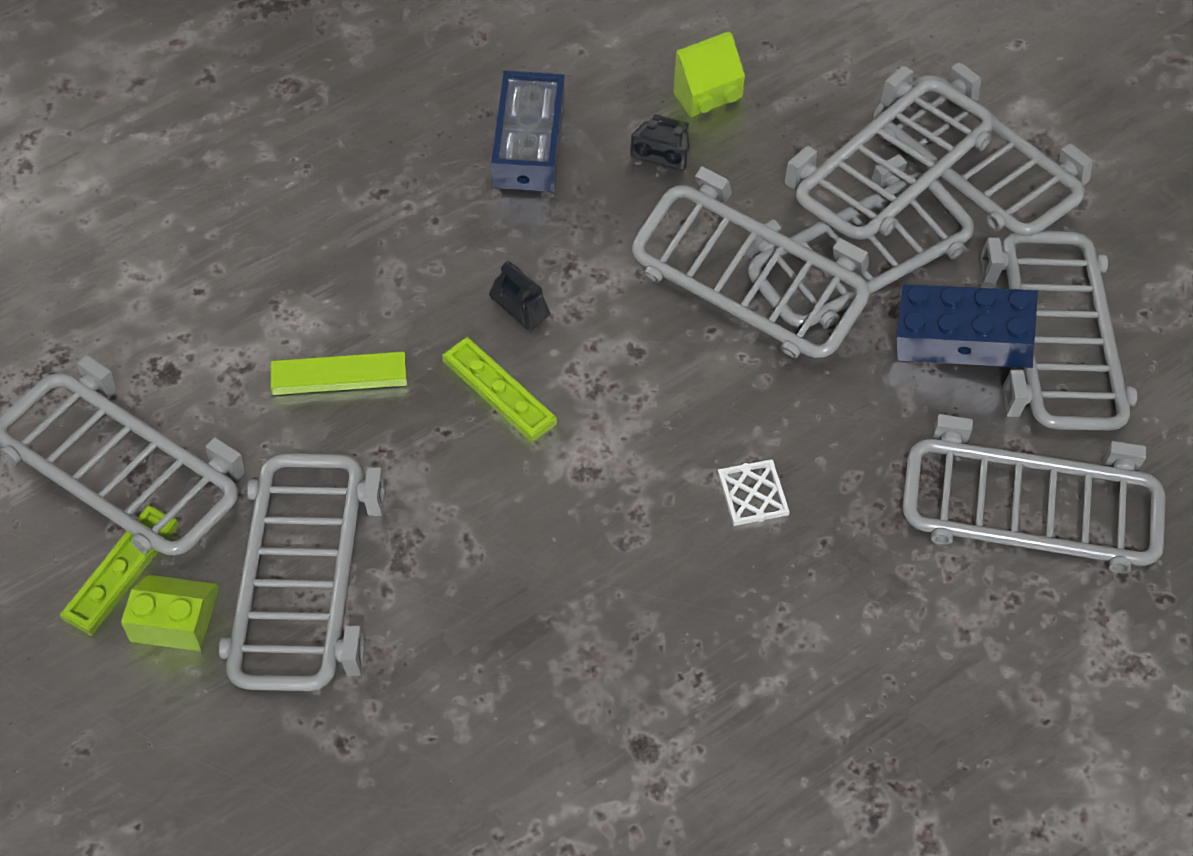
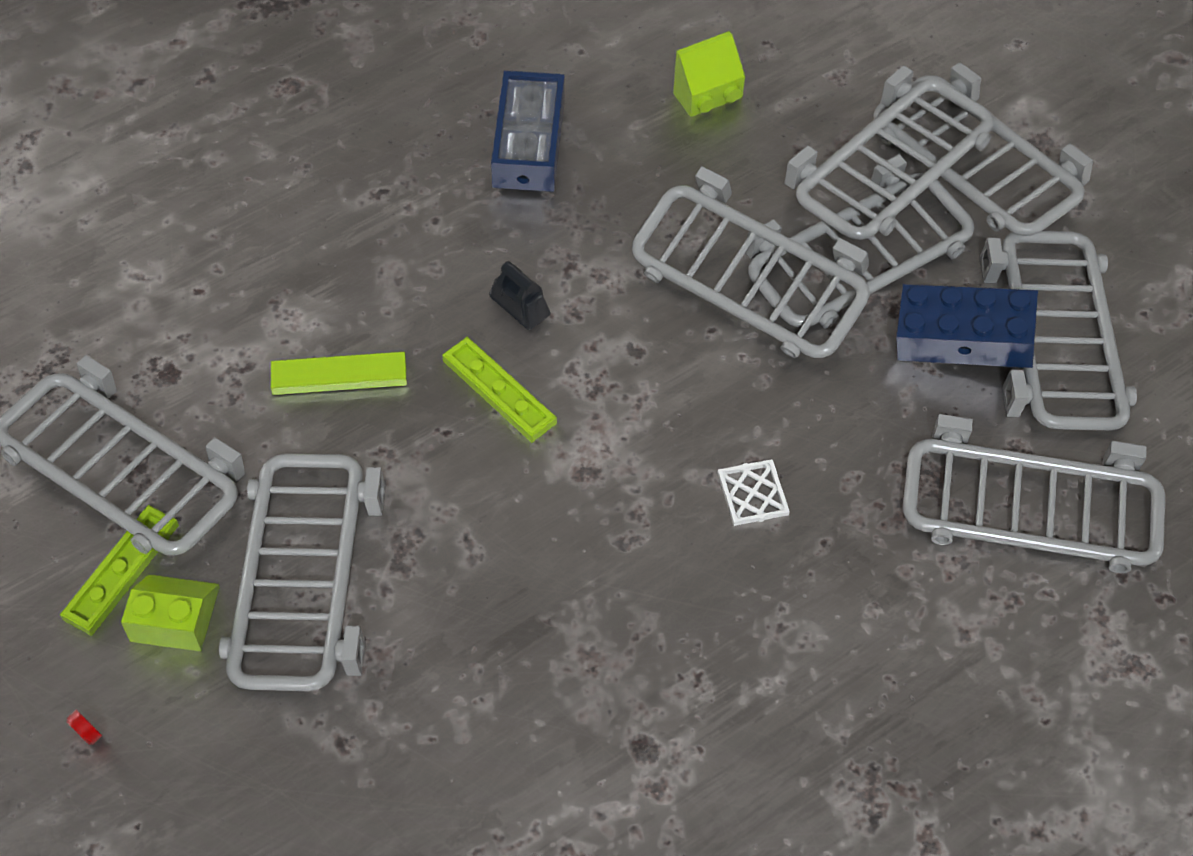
(83, 727): none -> red tile
(662, 141): black piece -> none

